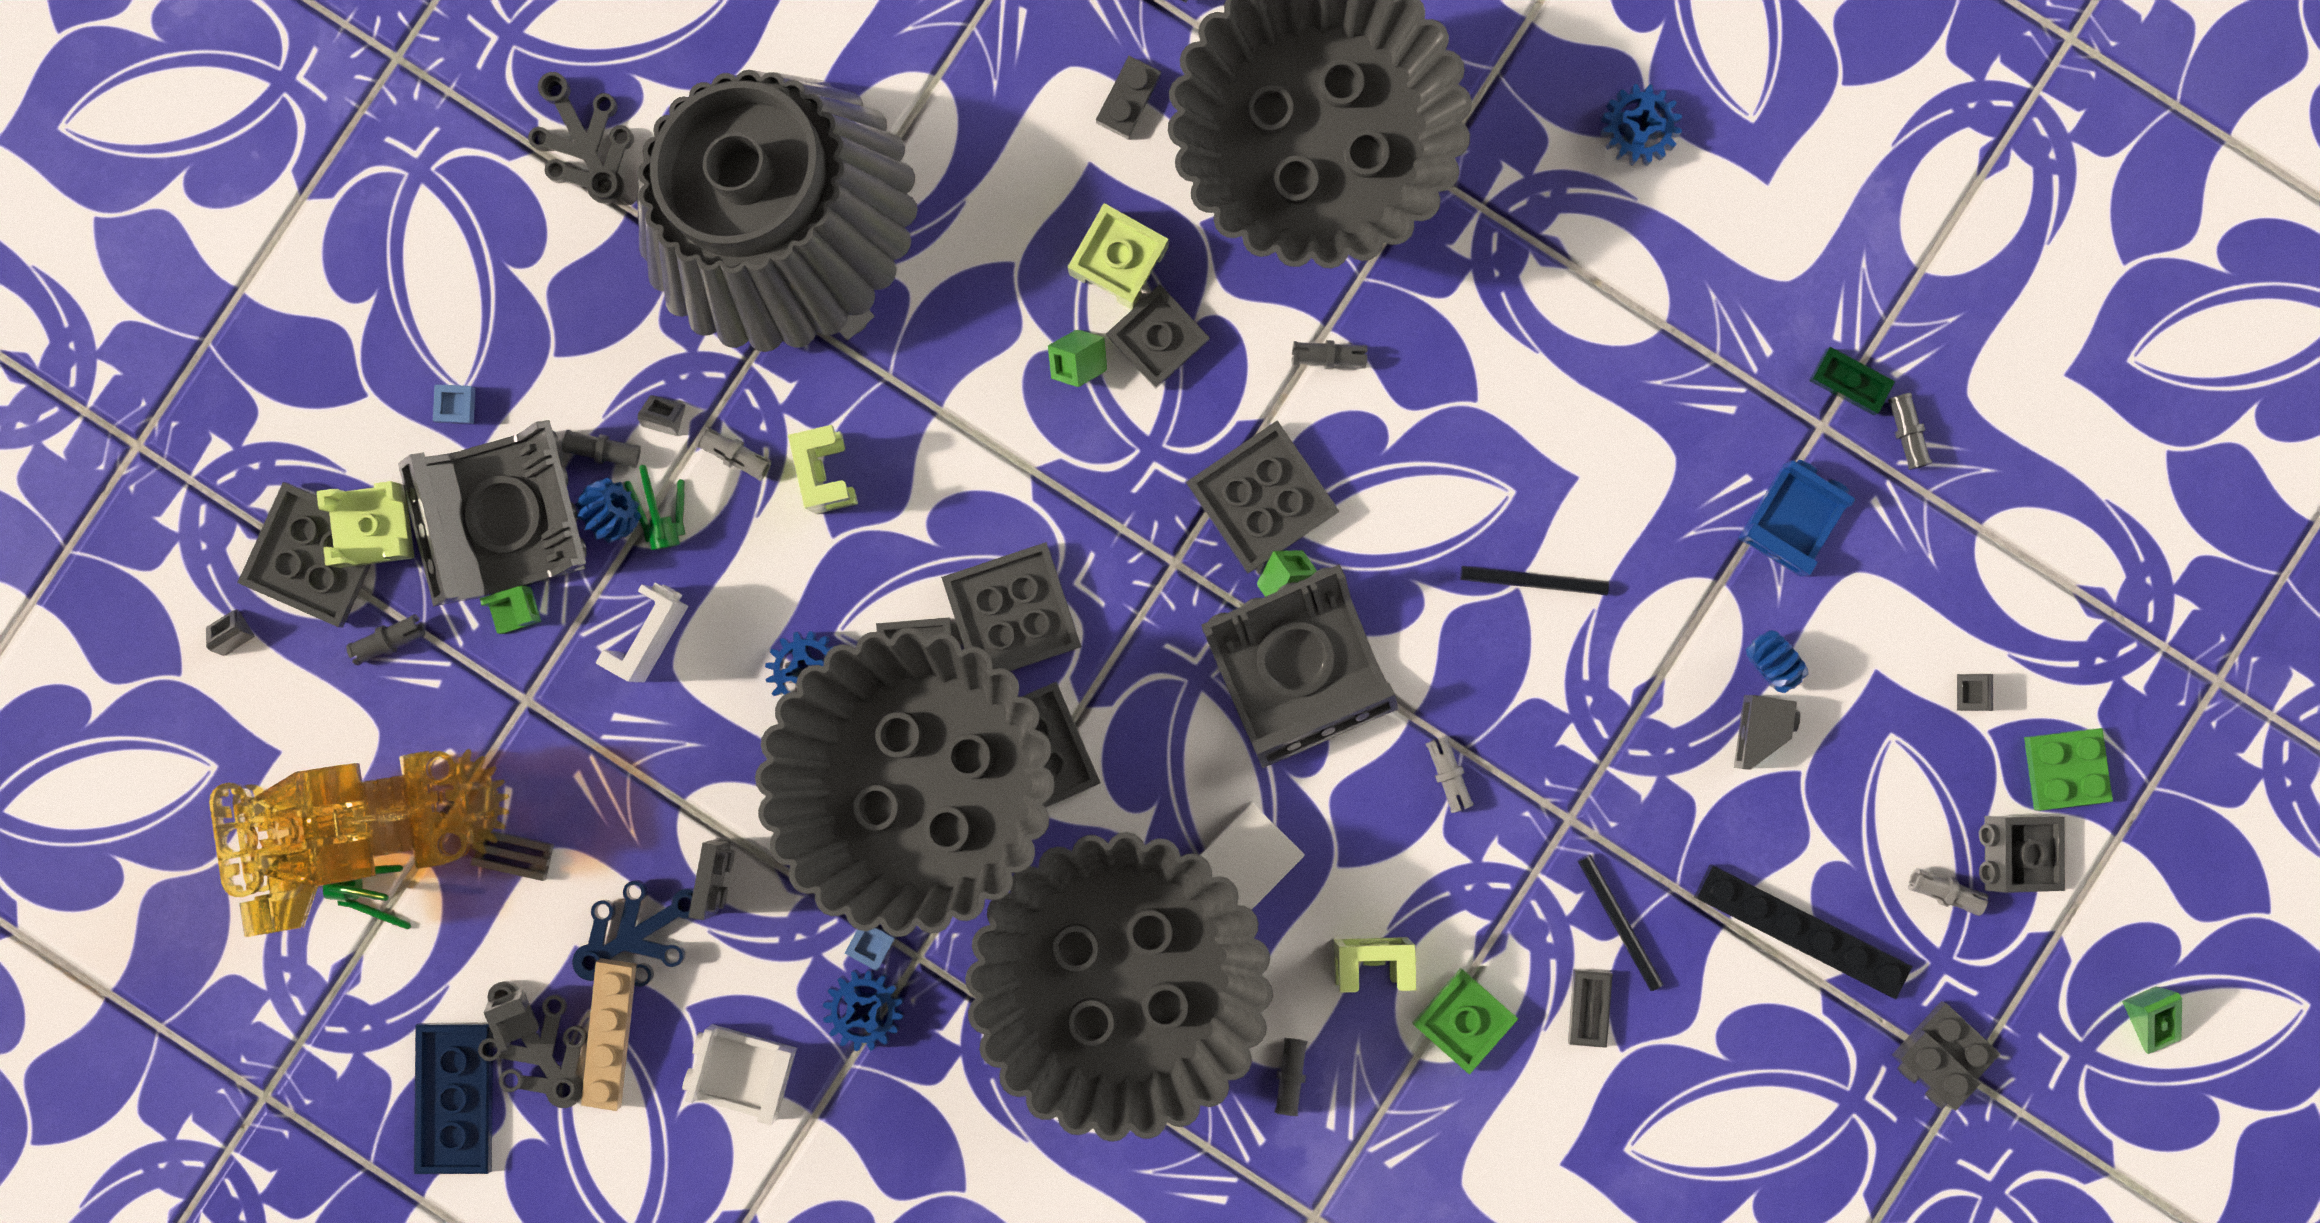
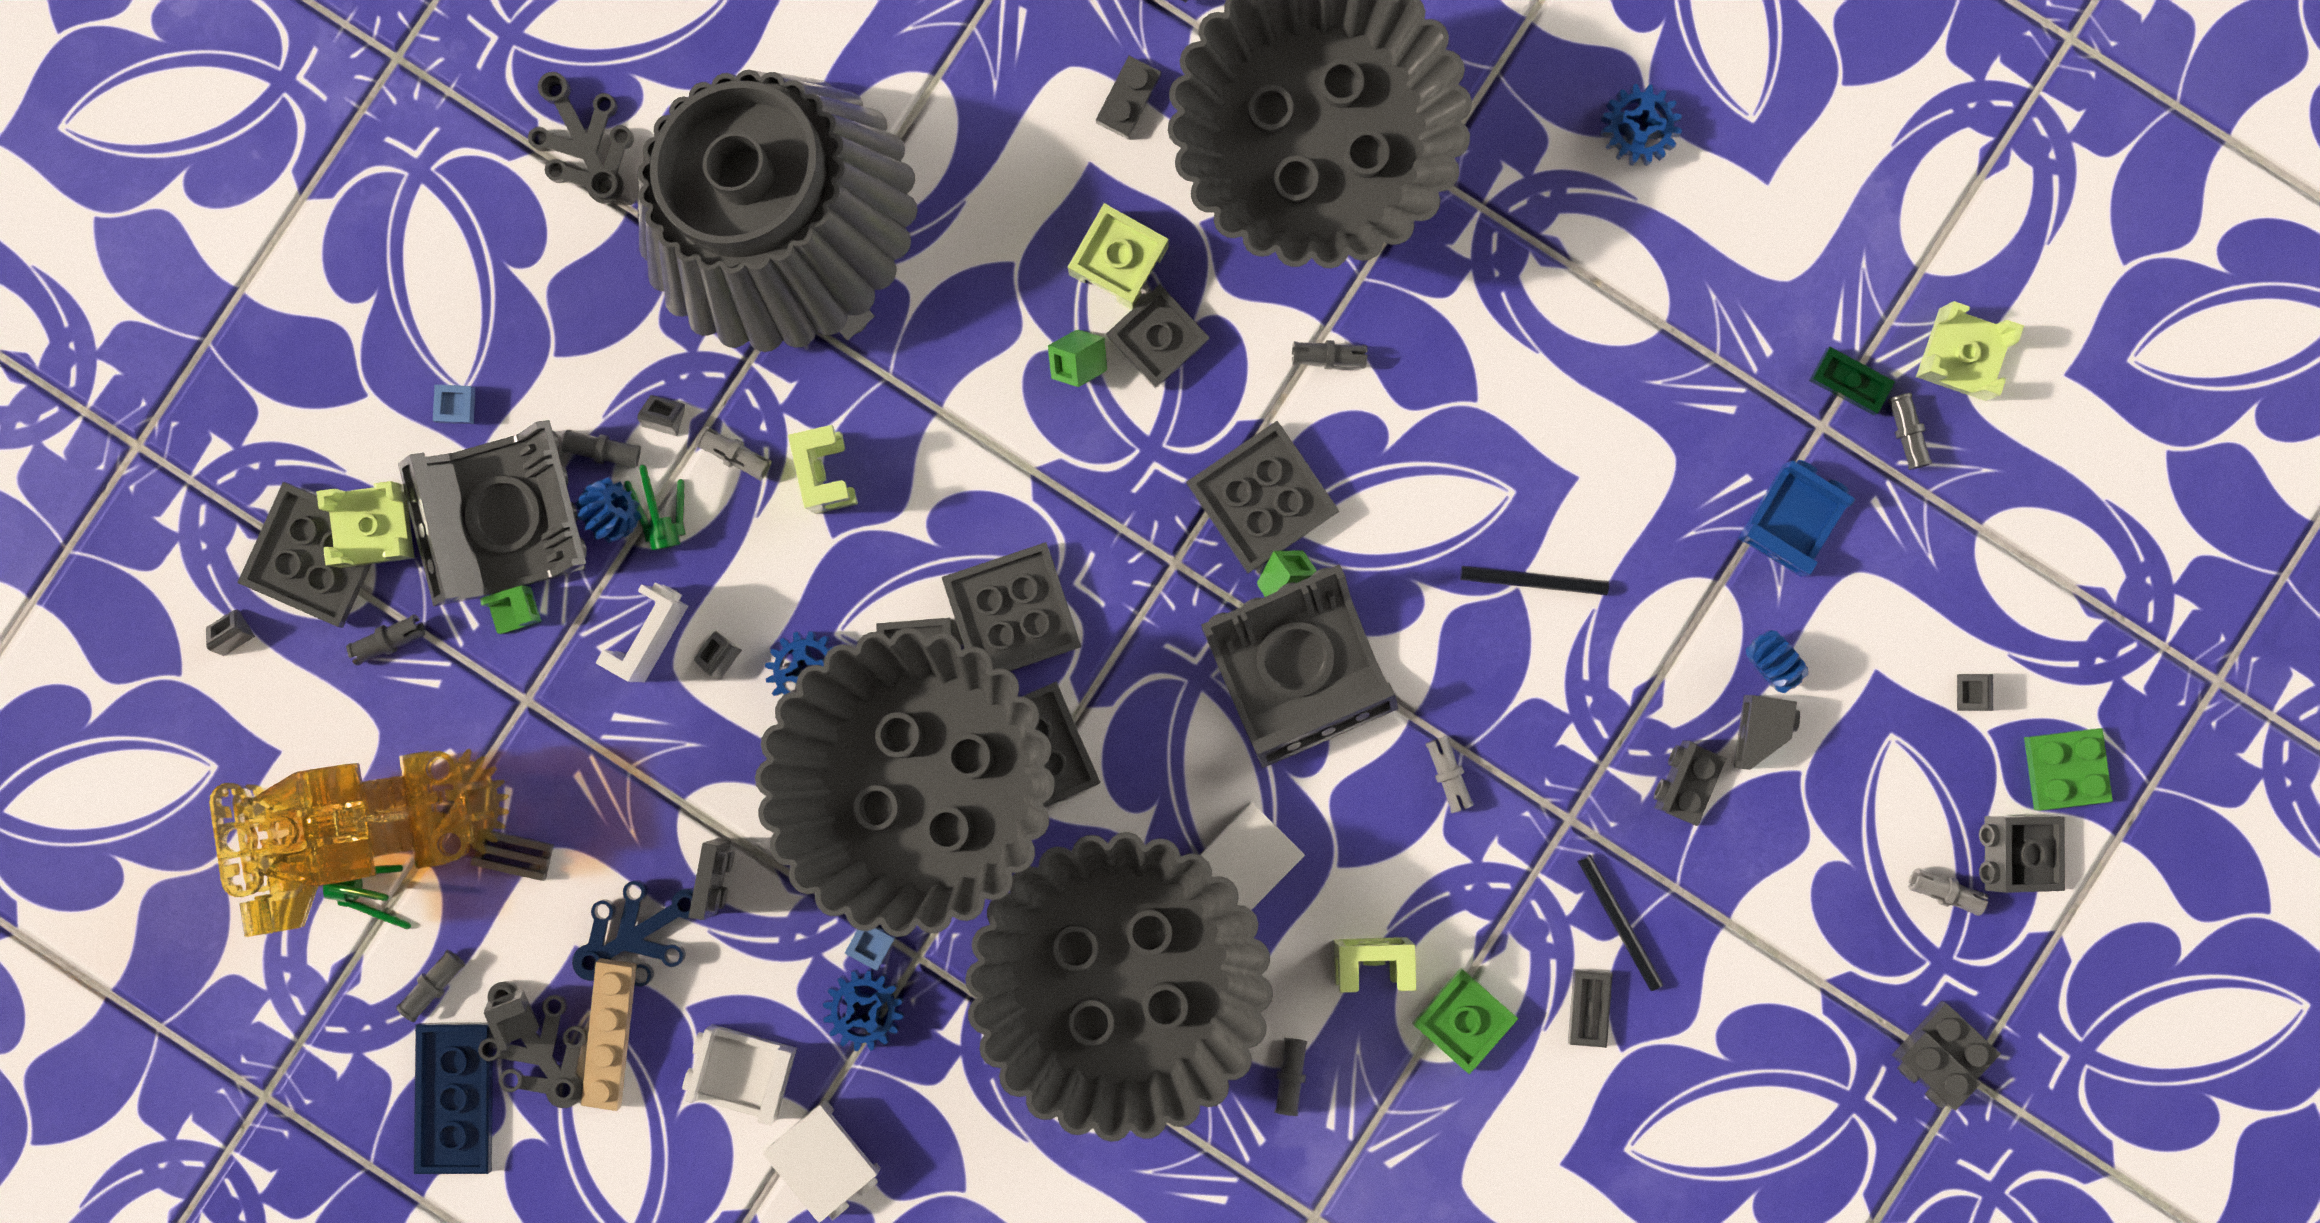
(430, 986): none -> dark grey pin
(717, 655): none -> dark grey slope
(821, 1163): none -> white panel
(1688, 782): none -> dark grey bracket
(1803, 931): black plate -> none
(1967, 352): none -> yellowish green panel
(2156, 1017): bright green slope -> none

